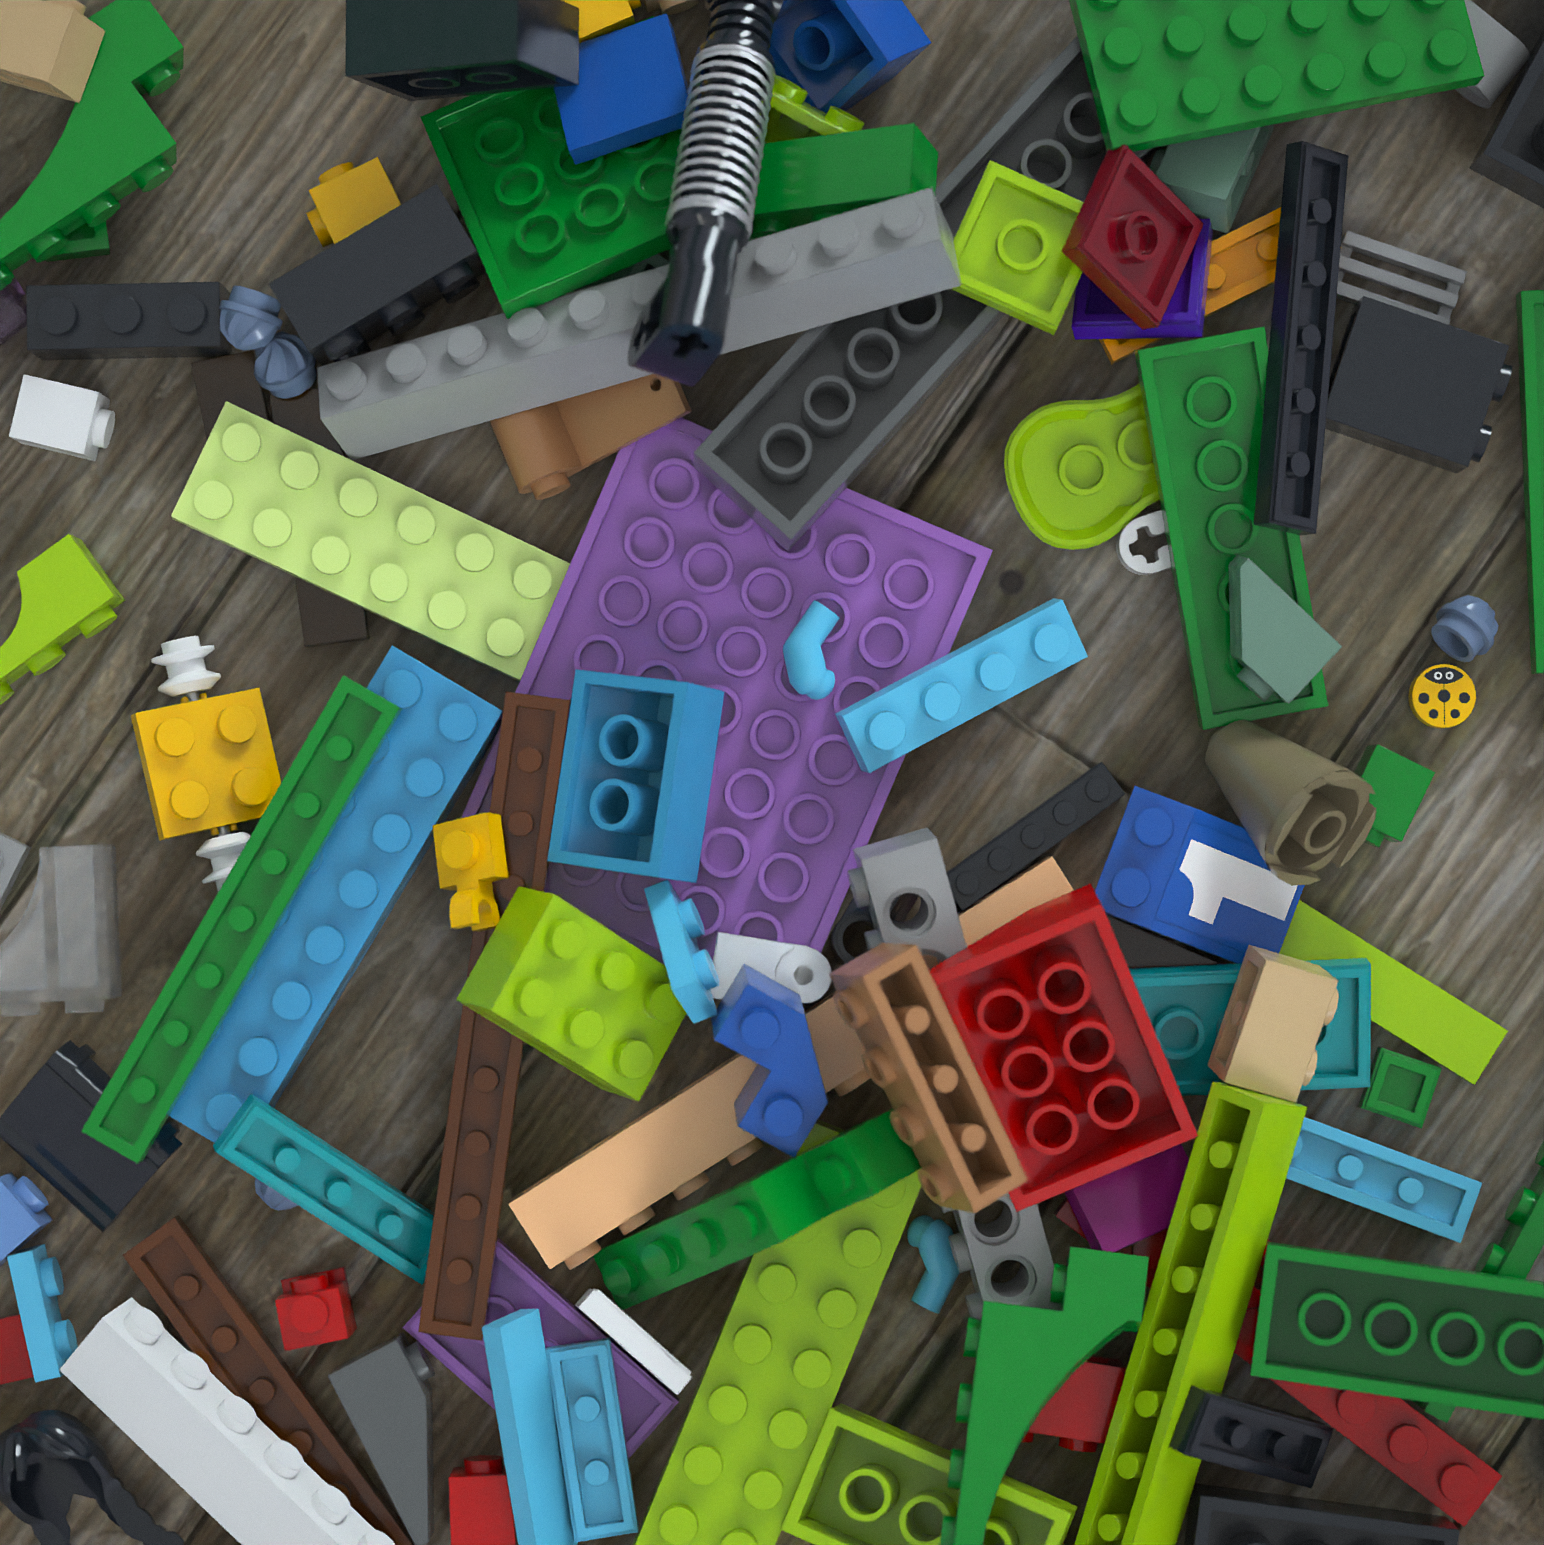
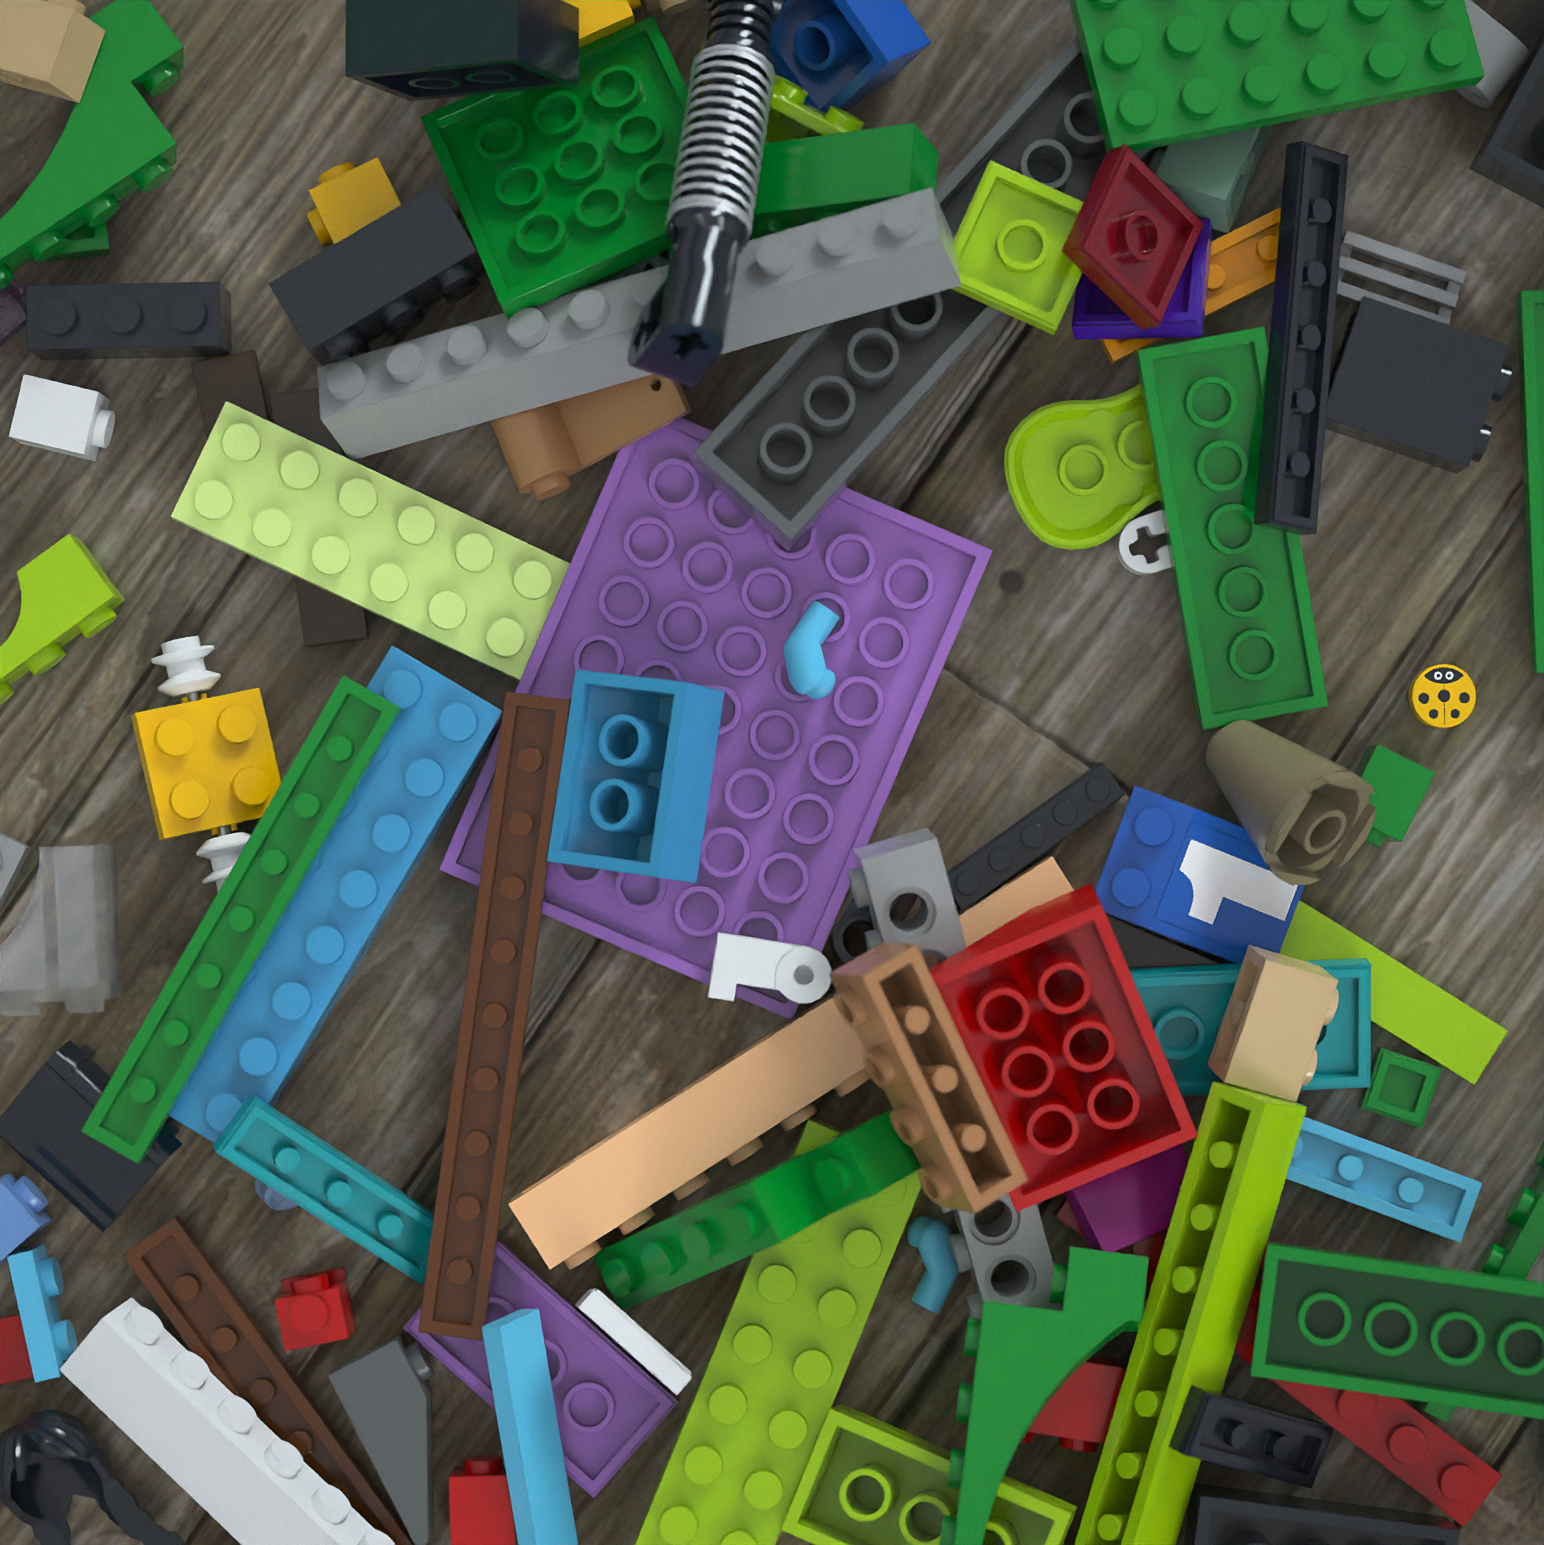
(249, 318): sand blue plate -> none
(285, 366): sand blue plate -> none
(469, 860): yellow plate -> none
(575, 993): lime brick -> none
(592, 1439): medium azure tile -> none
(626, 90): blue tile -> none
(688, 968): medium azure plate -> none
(786, 1086): blue brick -> none
(961, 685): medium azure plate -> none
(1273, 635): sand green slope -> none
(1465, 628): sand blue plate -> none

